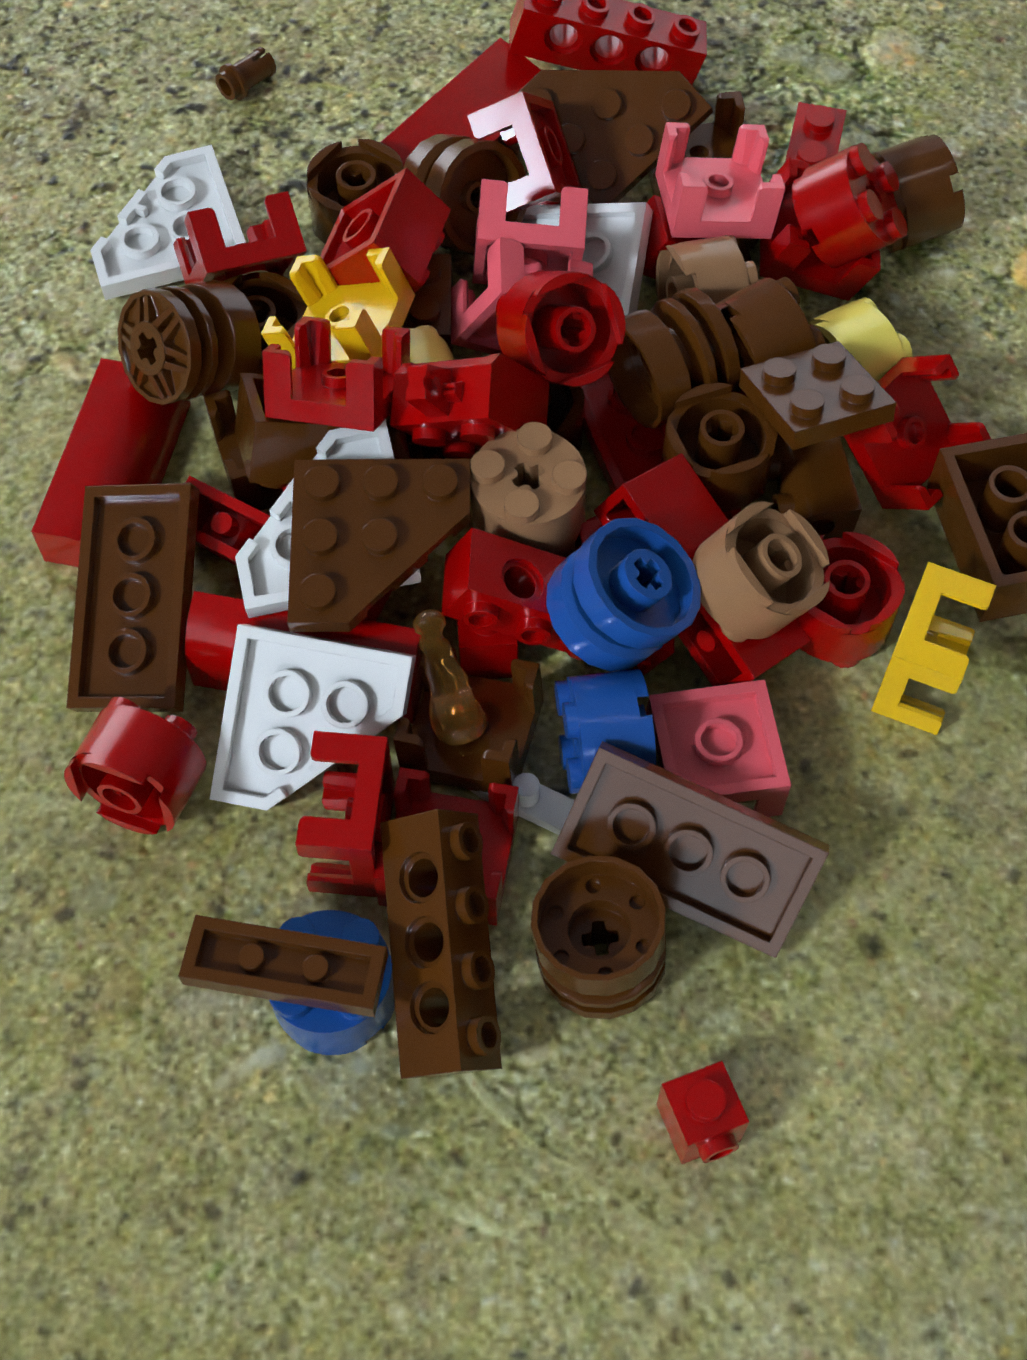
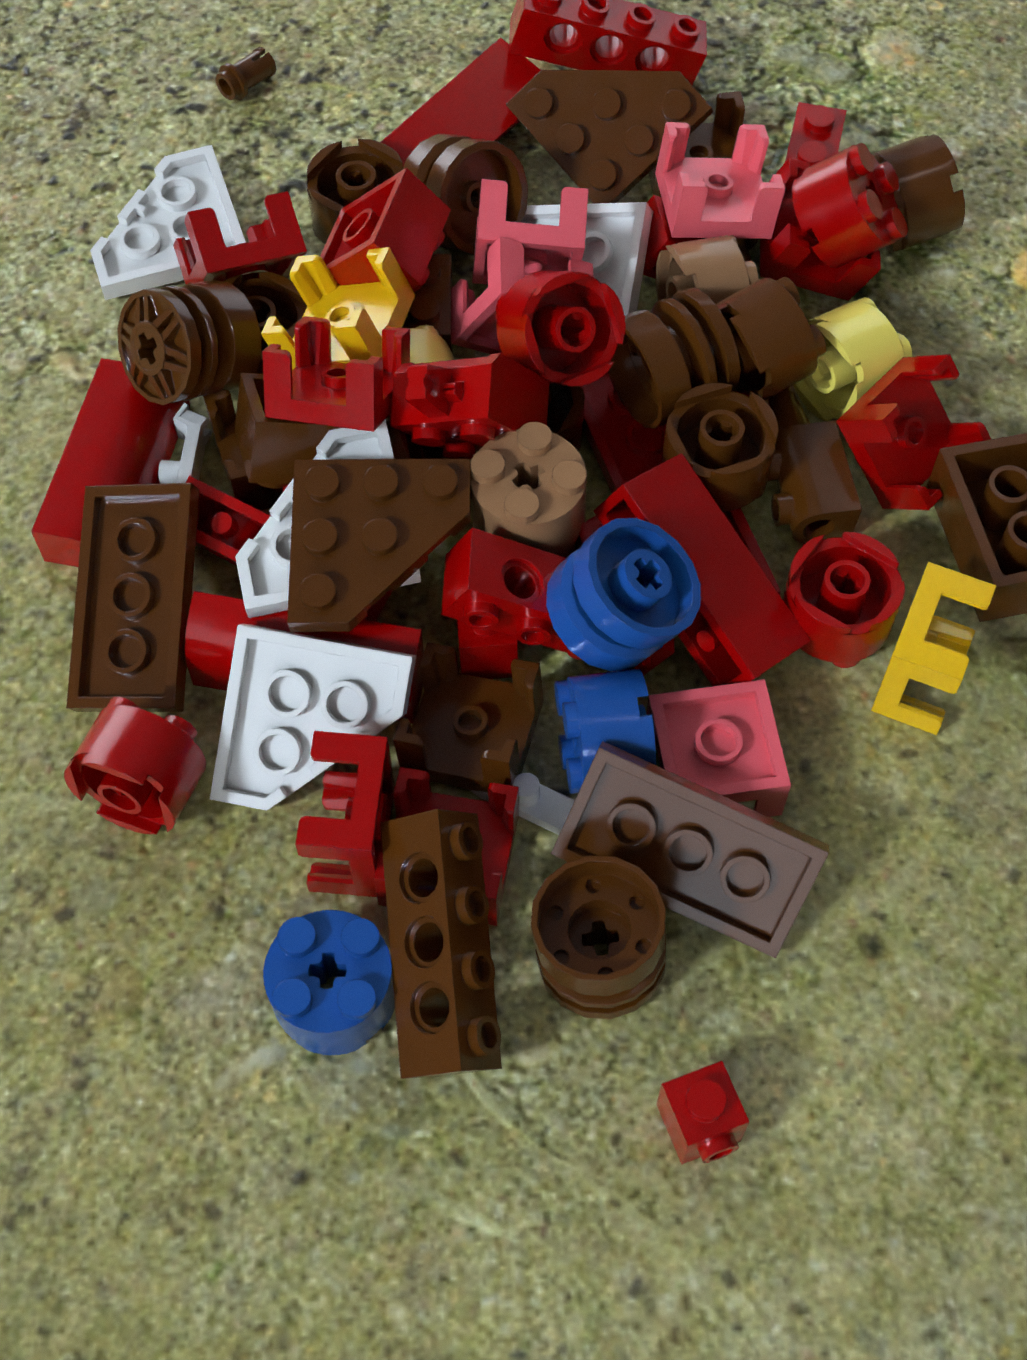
(193, 430): none -> white piece
(284, 965): reddish brown plate -> none
(452, 708): clear orange piece -> none
(537, 129): panel -> none
(761, 571): medium nougat brick -> none
(816, 395): reddish brown plate -> none

